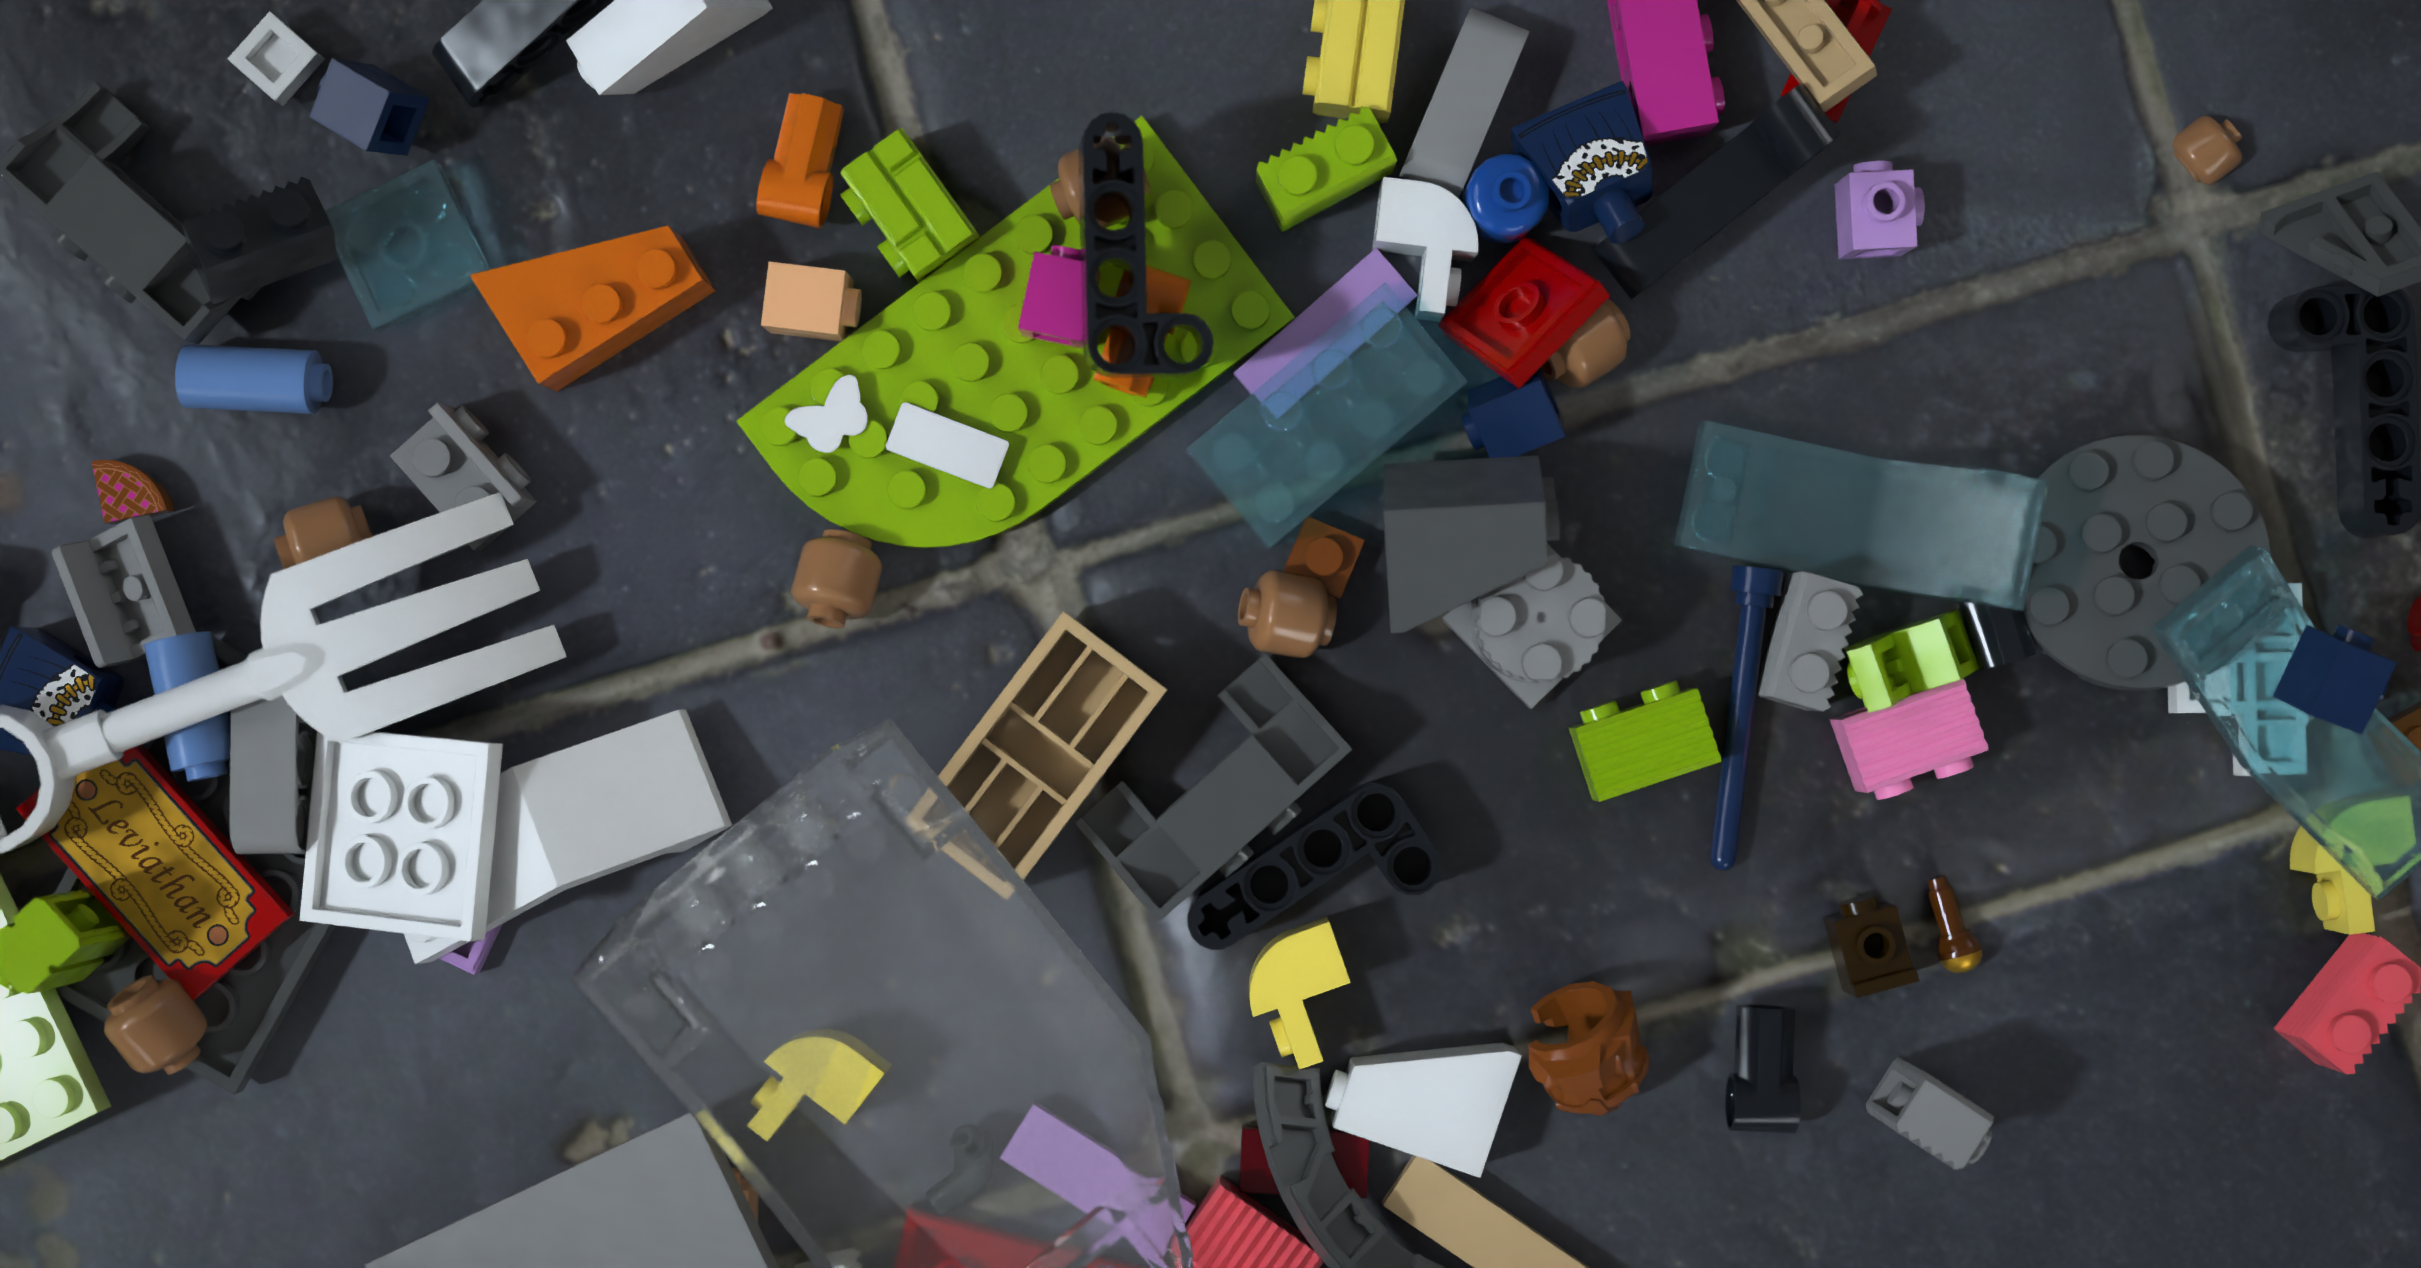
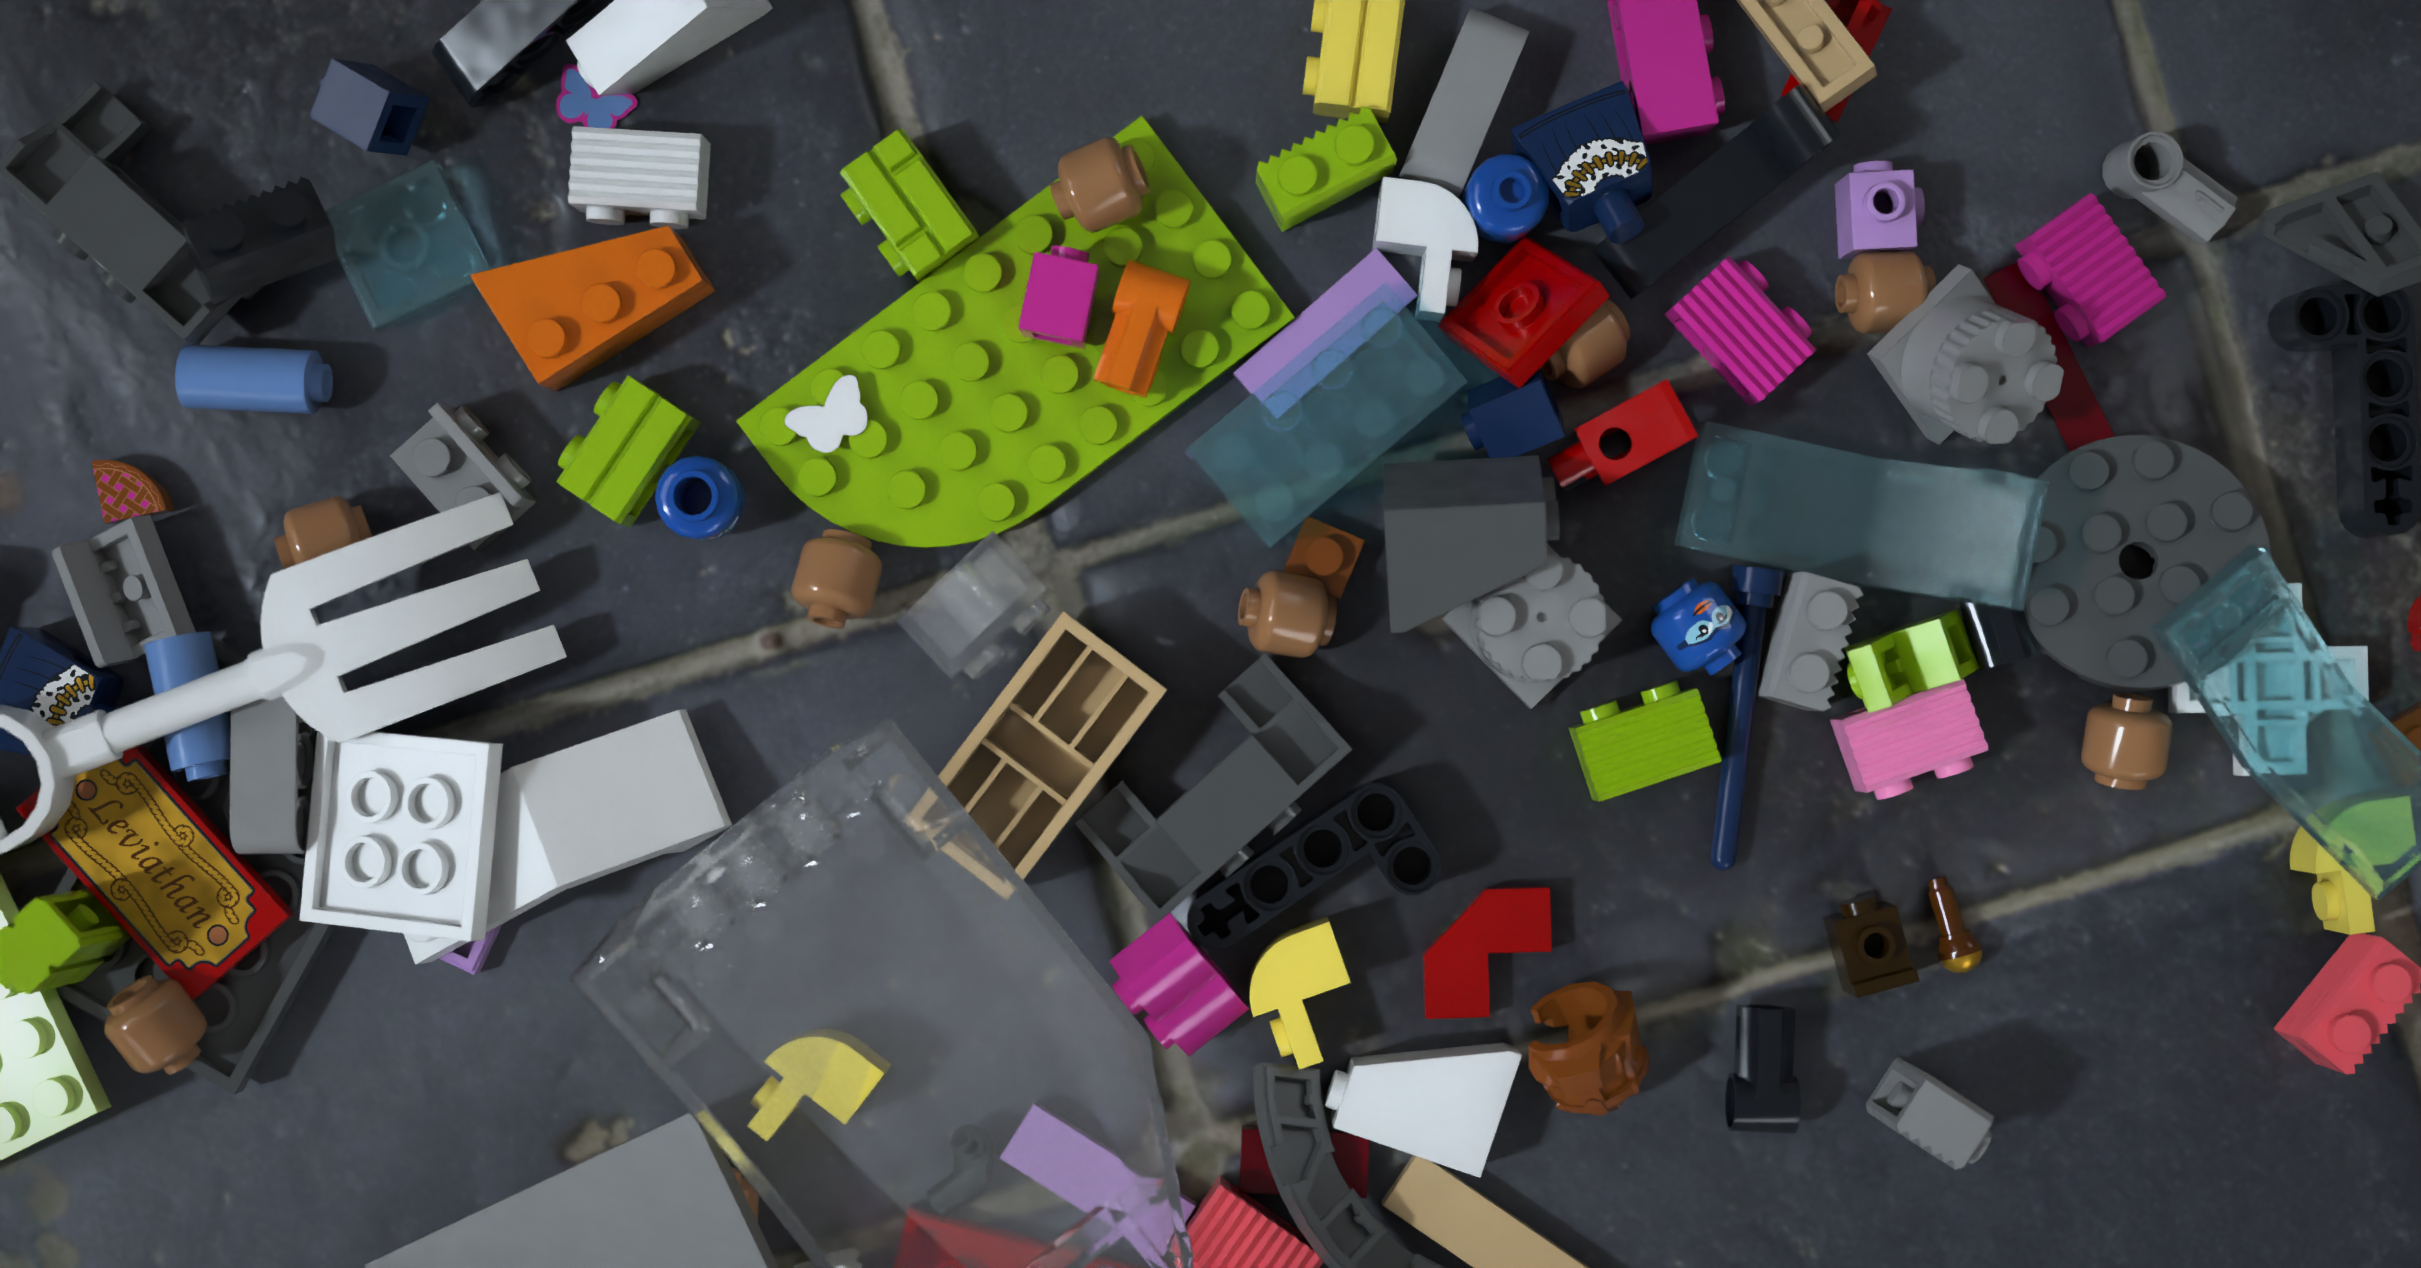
(276, 58): white plate -> none
(582, 103): none -> medium blue sticker
(625, 450): none -> lime brick
(639, 175): none -> white brick
(700, 498): none -> blue head
(798, 179): orange piece -> none
(810, 302): light nougat brick -> none
(947, 445): white sticker -> none
(978, 609): none -> clear brick
(1128, 250): black beam -> none
(1177, 987): none -> dark pink brick
(1458, 958): none -> red tile
(1652, 421): none -> red torso
(1698, 627): none -> blue head
(1742, 329): none -> dark pink brick
(1882, 289): none -> medium nougat head
(1968, 364): none -> light grey piece
(2075, 407): none -> dark red sticker
(2088, 272): none -> dark pink brick
(2126, 741): none -> medium nougat head
(2174, 188): none -> light grey piece
(2208, 149): medium nougat piece -> none
(2336, 677): dark blue brick -> none

